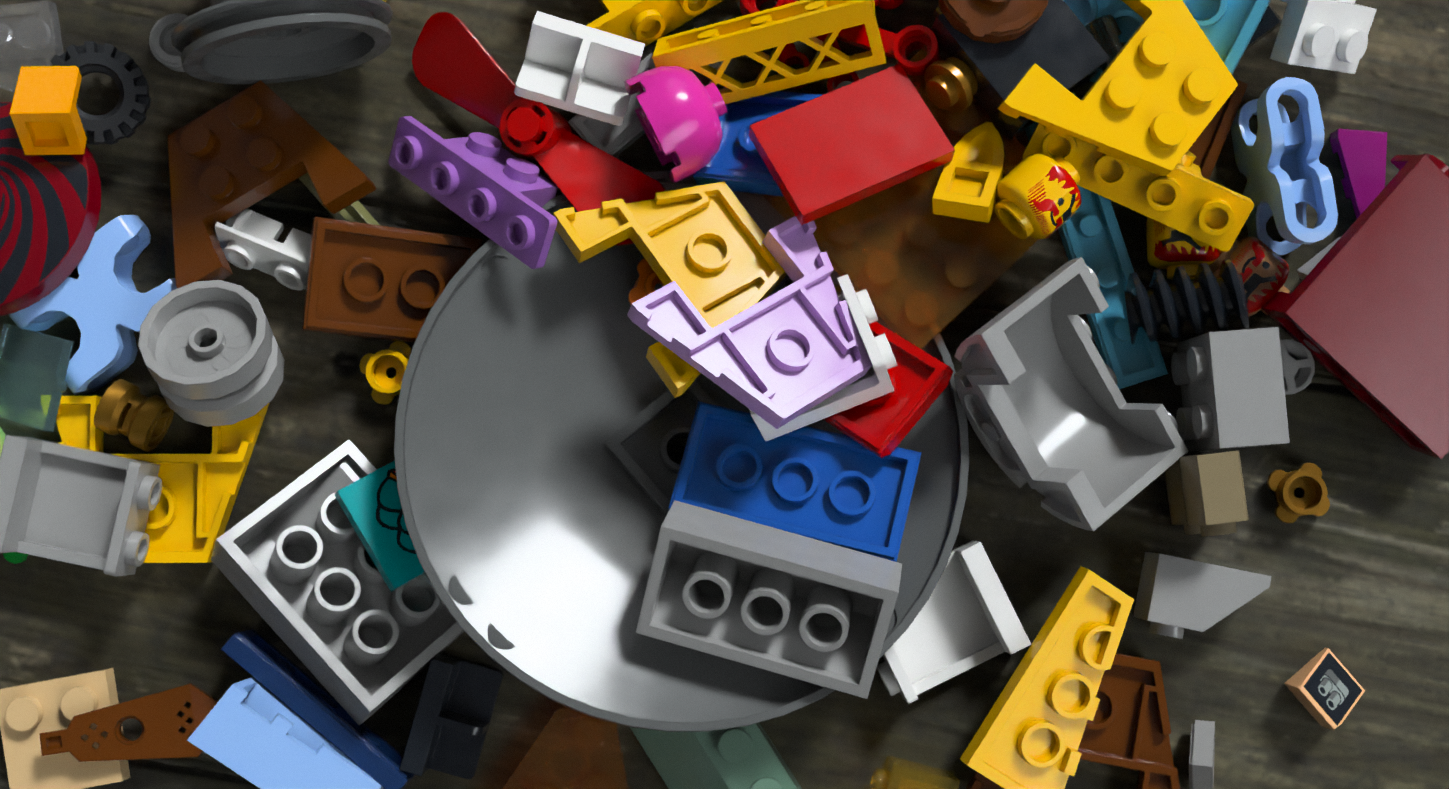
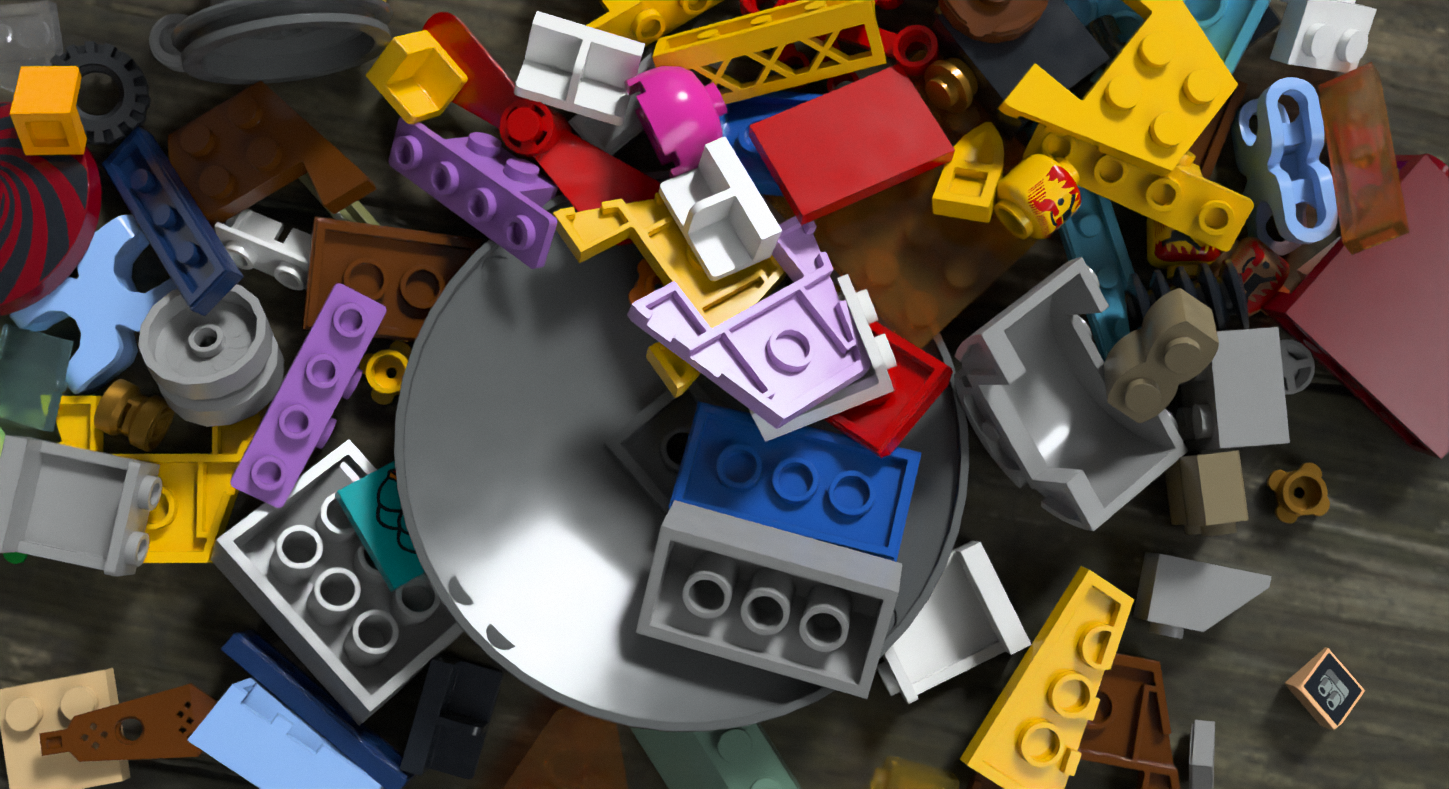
(172, 221): none -> dark blue tile
(308, 396): none -> medium lavender bracket
(417, 76): none -> yellow panel
(721, 212): none -> white panel
(1169, 349): none -> dark tan brick
(1362, 160): none -> clear orange tile

